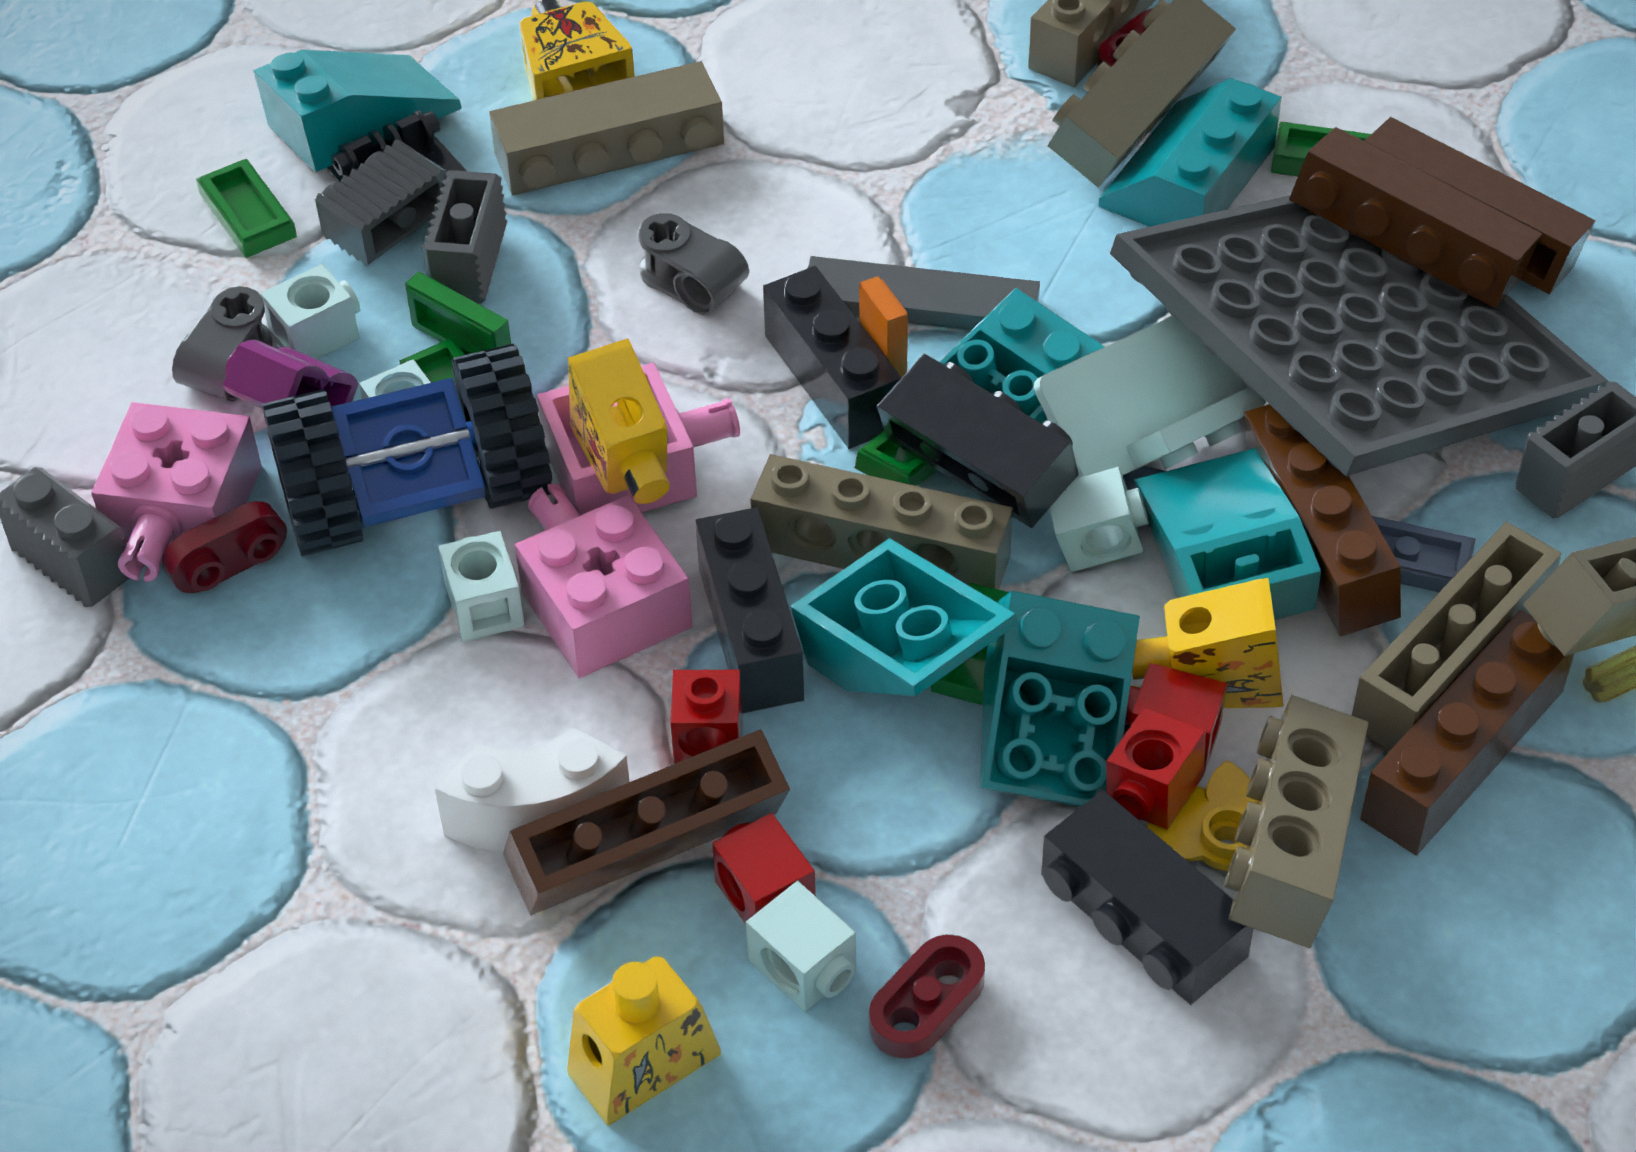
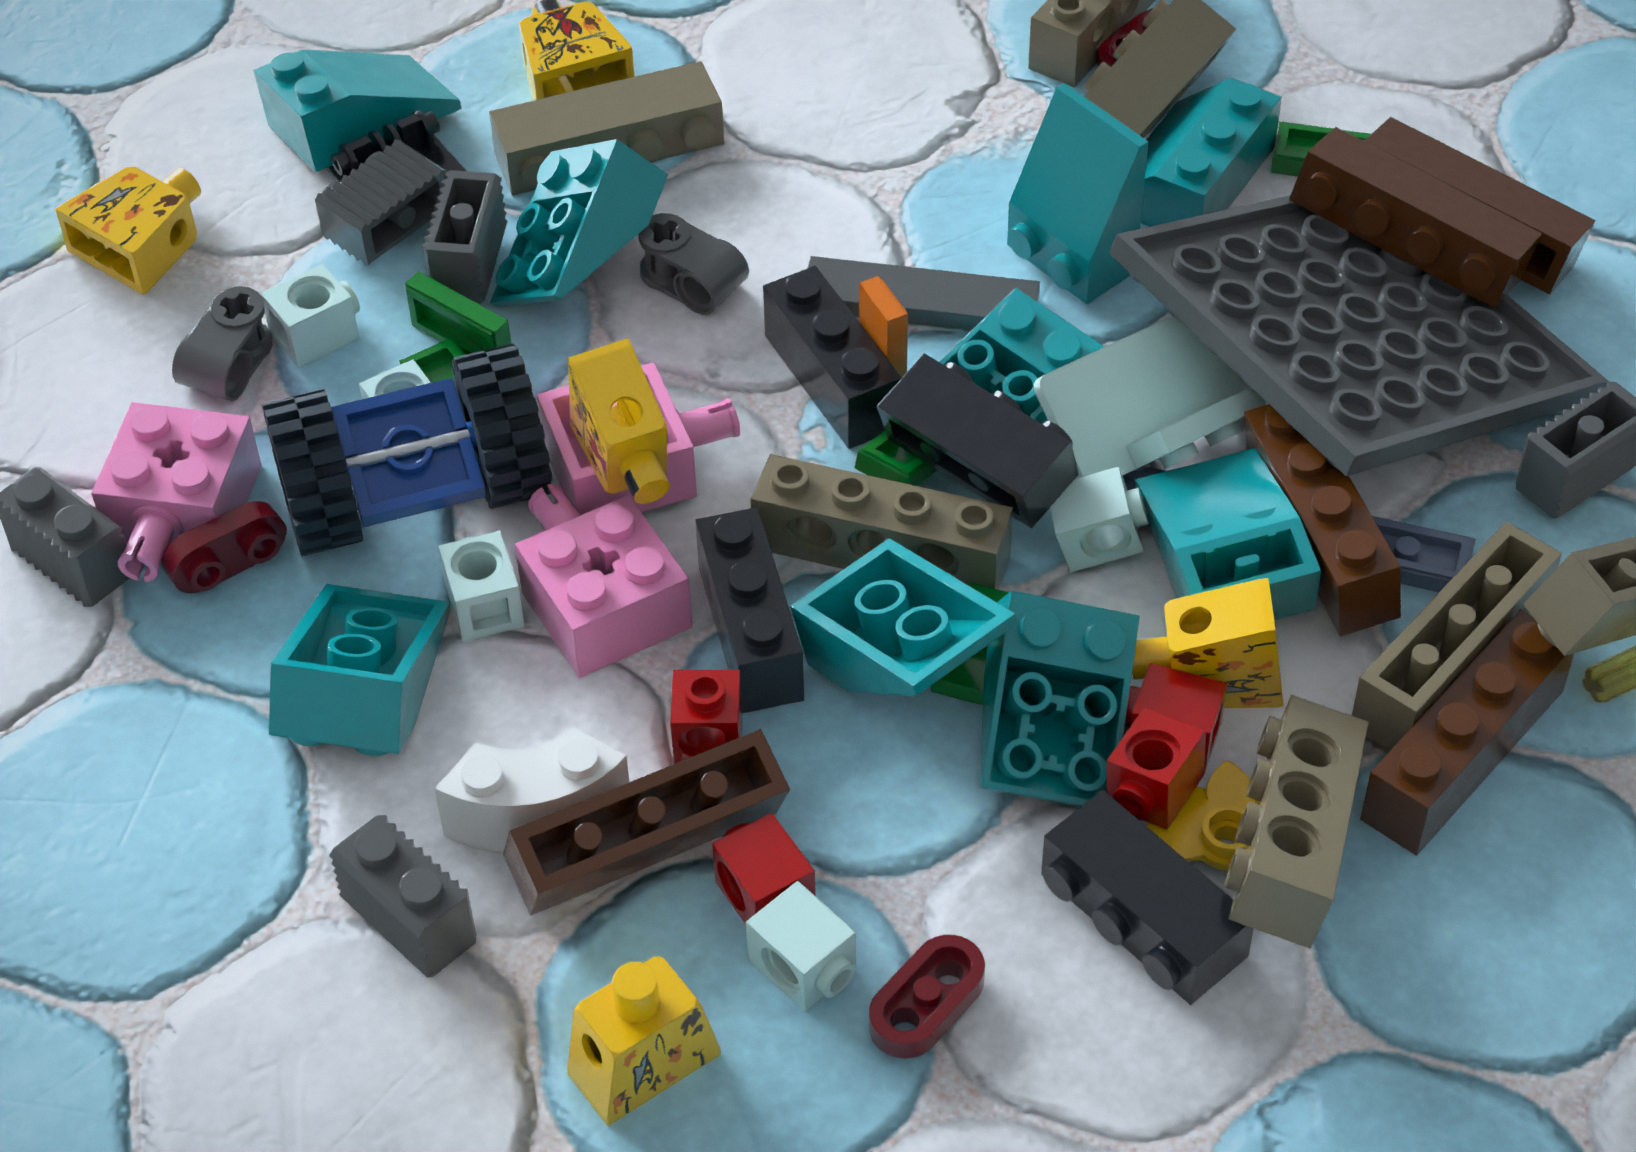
(132, 224): none -> yellow torso
(246, 208): green tile -> none
(269, 374): magenta brick -> none
(356, 669): none -> teal slope
(404, 895): none -> dark grey brick
(580, 216): none -> teal slope
(1078, 194): none -> teal slope

